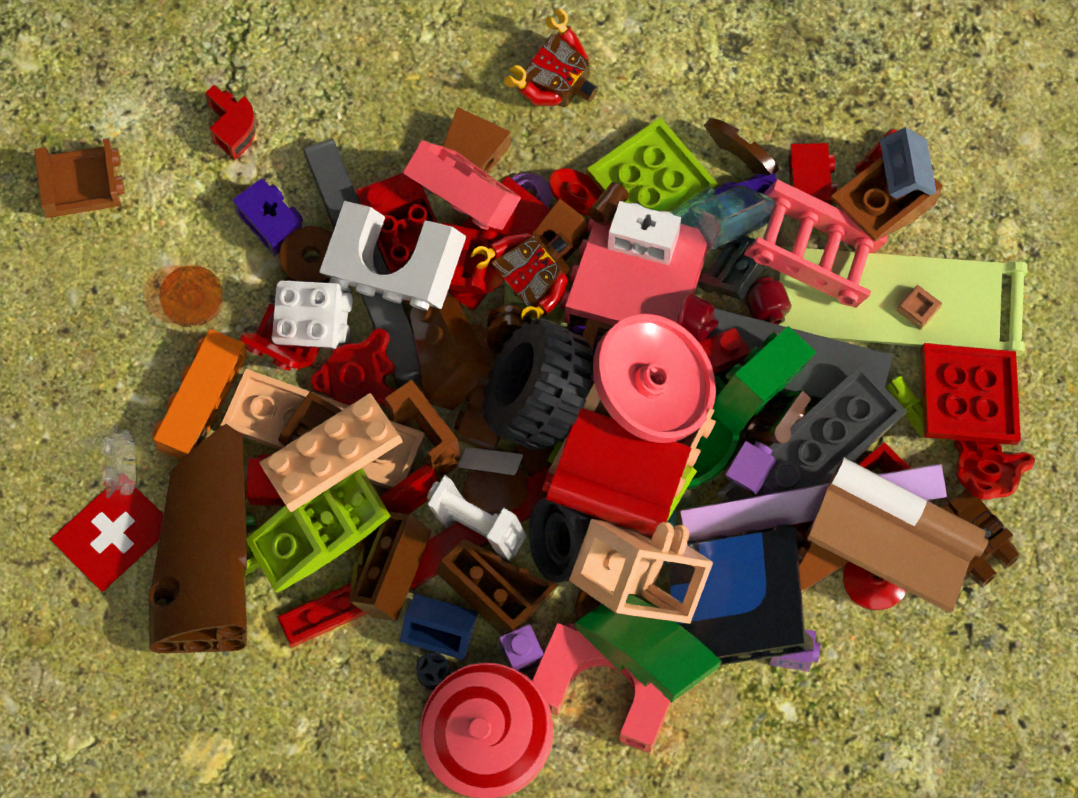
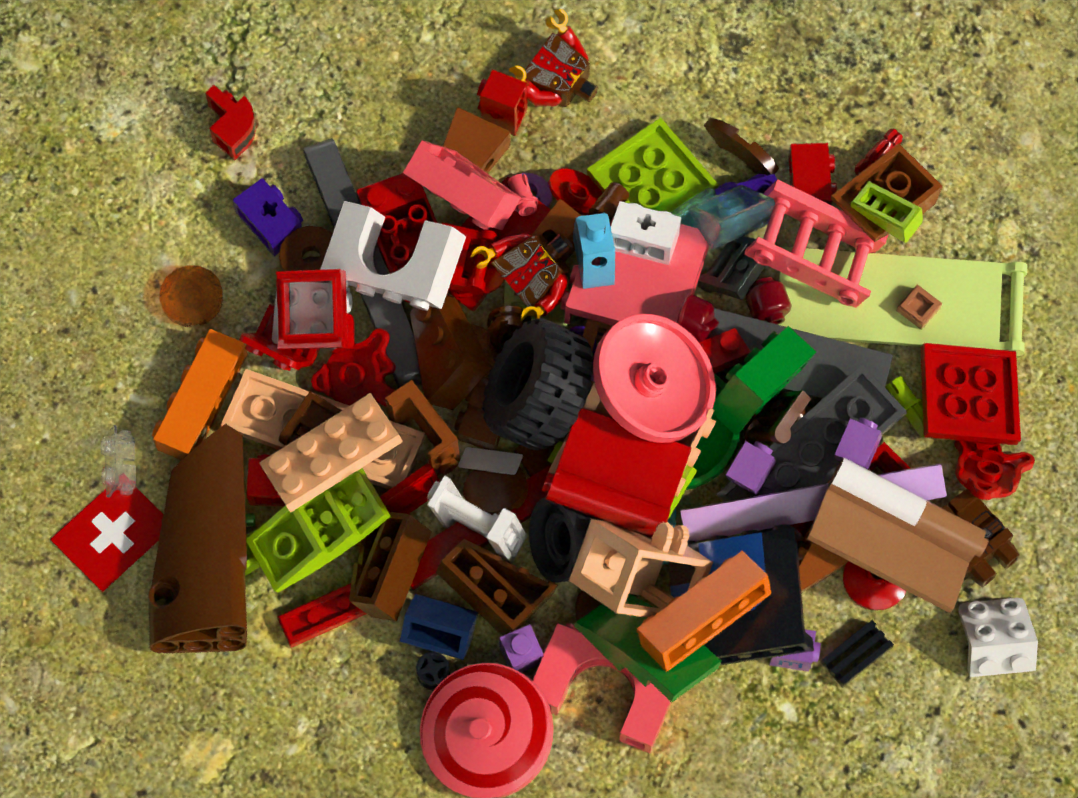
(79, 180): dark orange panel -> none
(342, 321): none -> red piece
(503, 100): none -> red brick
(520, 186): none -> coral pin
(591, 240): none -> medium azure torso
(704, 610): none -> orange brick
(859, 442): none -> medium lavender brick
(878, 636): none -> black tile
(895, 226): none -> lime slope
(907, 163): sand blue panel -> none
(999, 637): none -> white bracket

